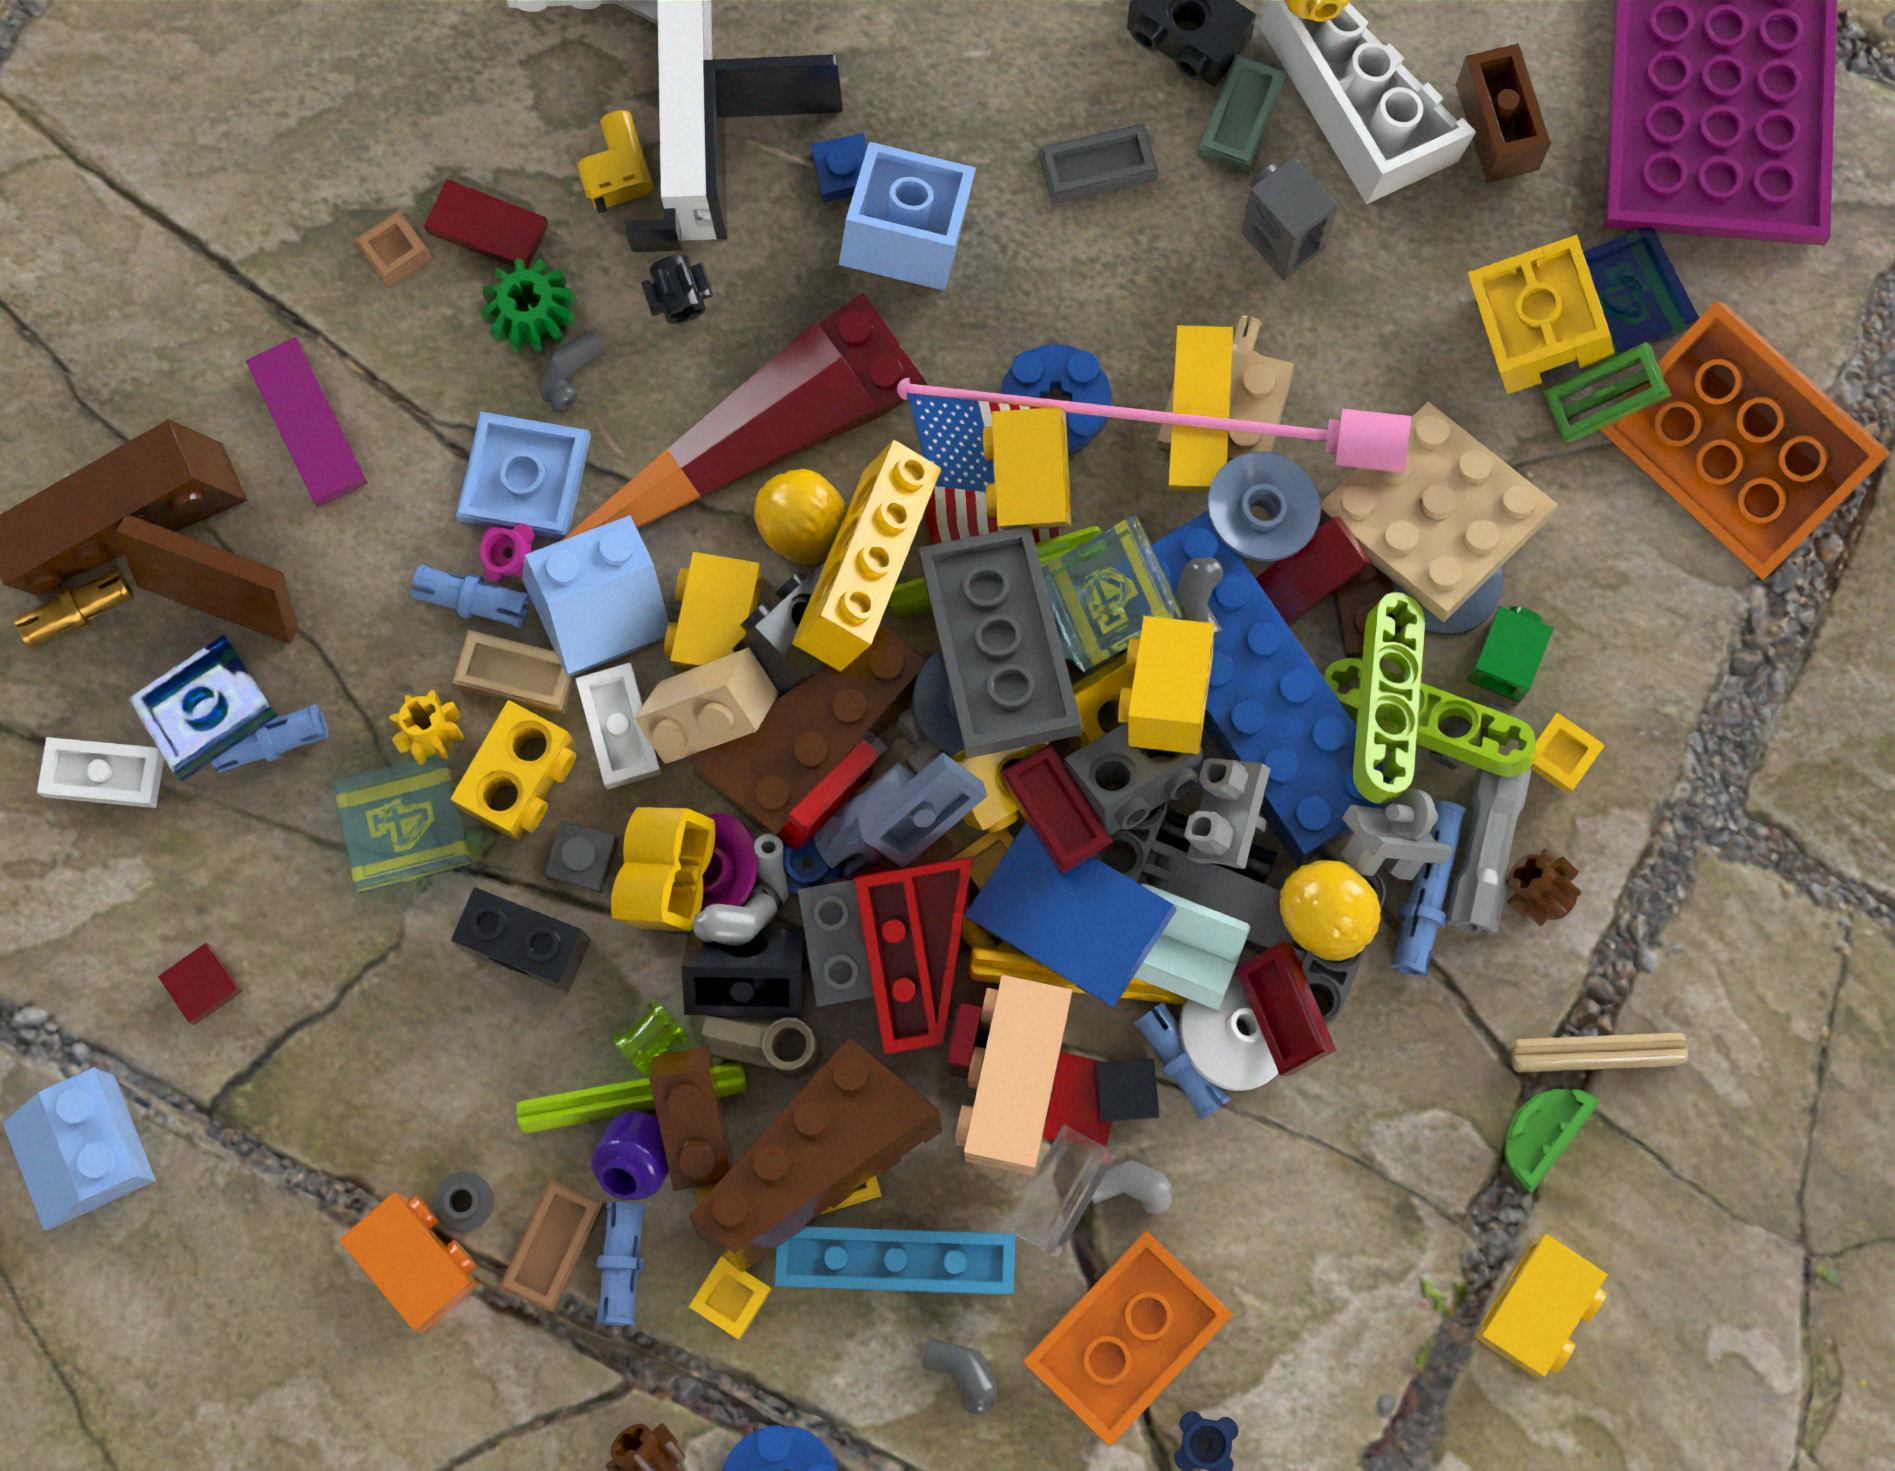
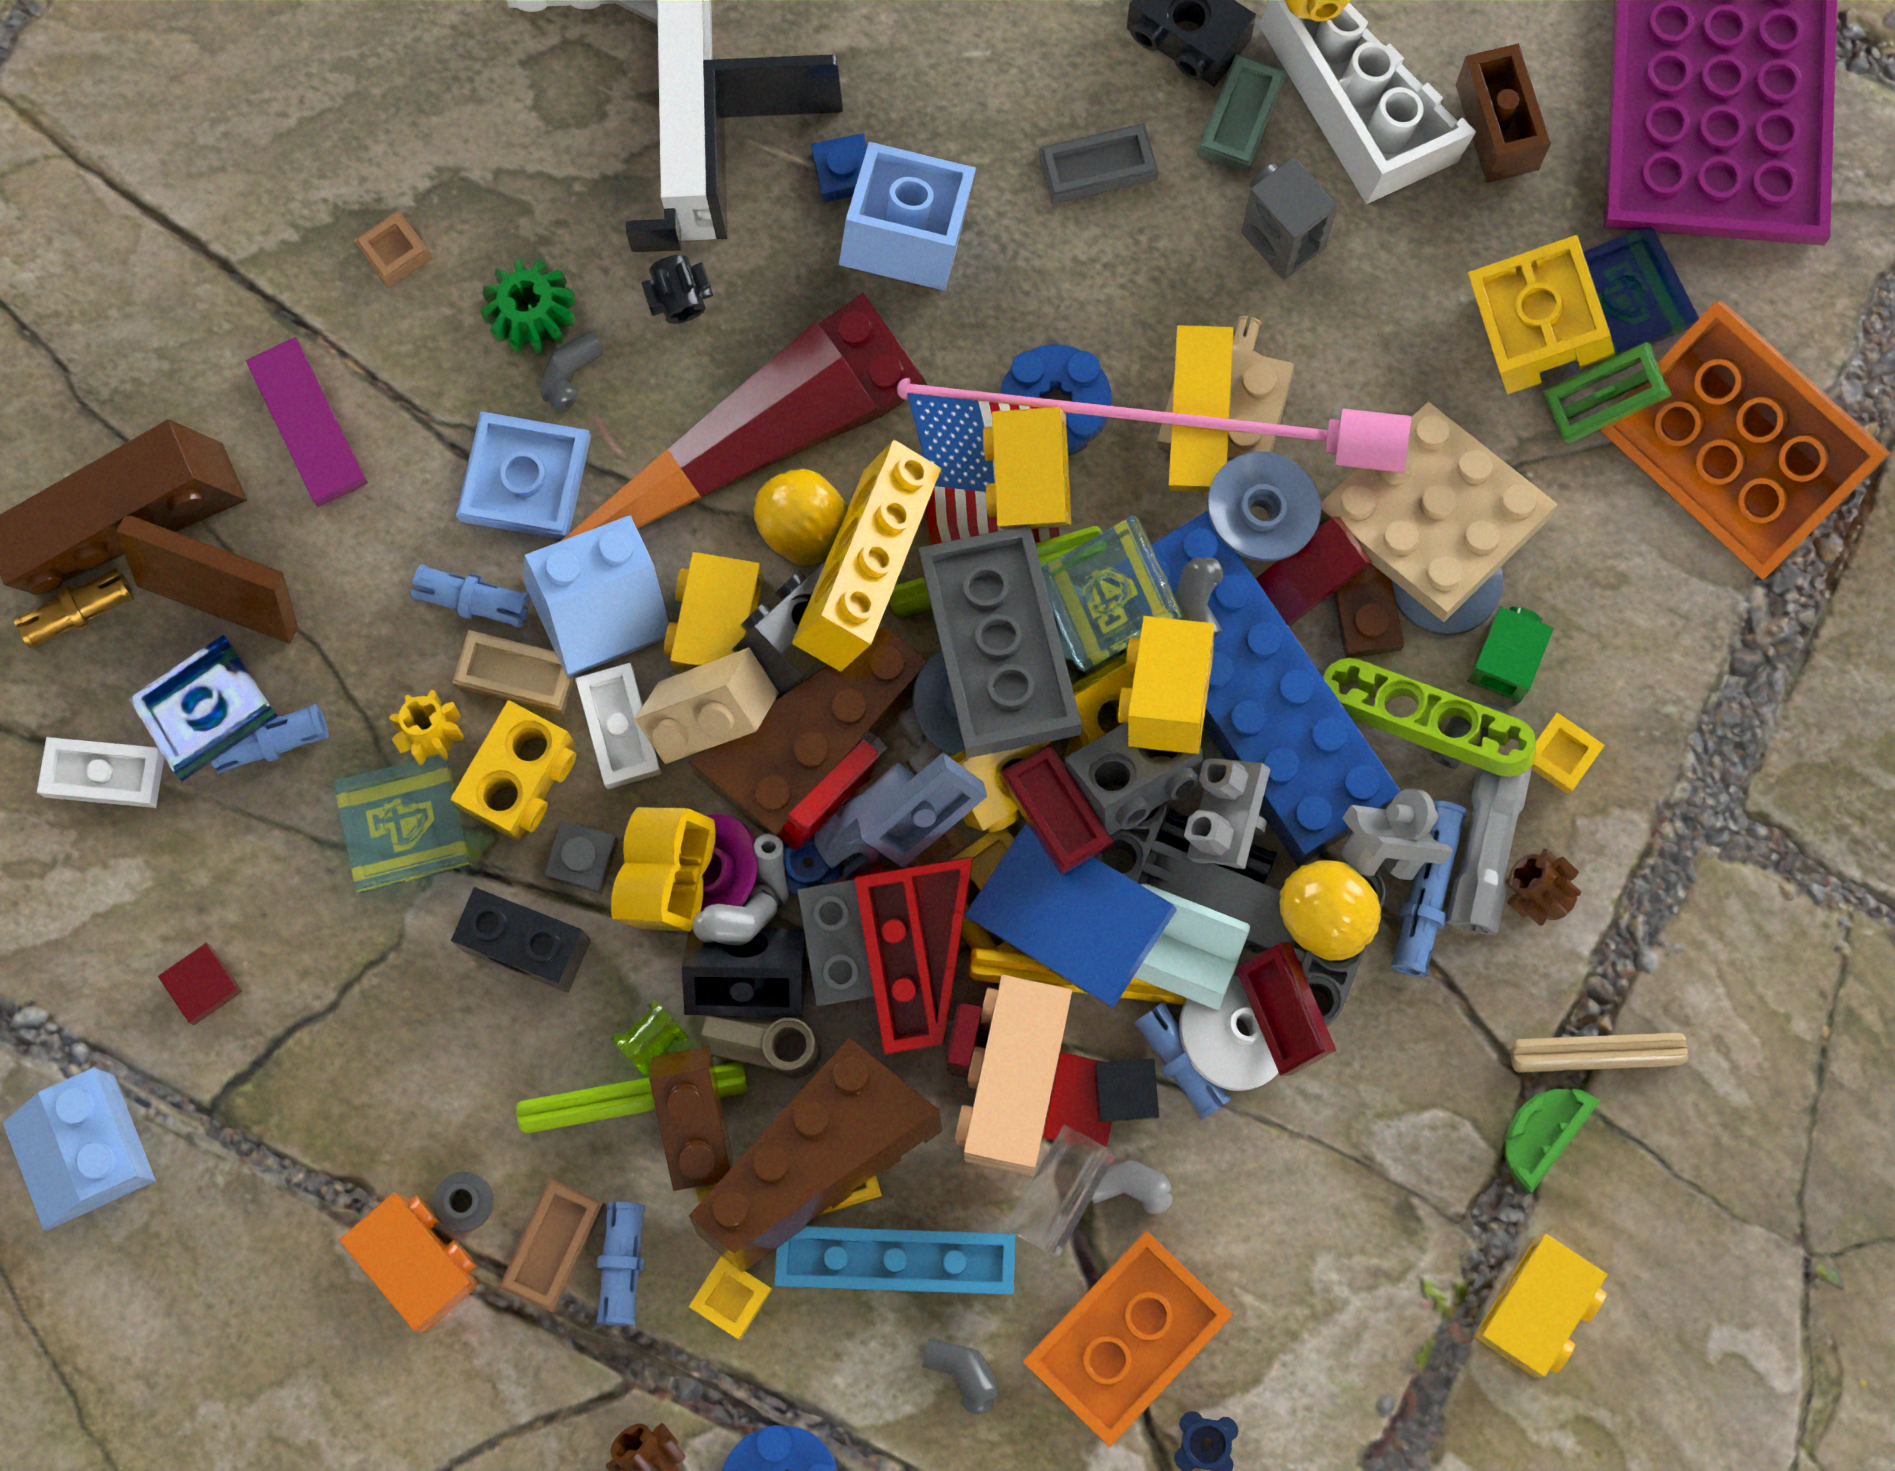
(485, 224): dark red tile -> none
(494, 546): dark pink plate -> none
(621, 170): yellow piece -> none
(630, 1157): dark purple head -> none
(1396, 698): lime beam -> none

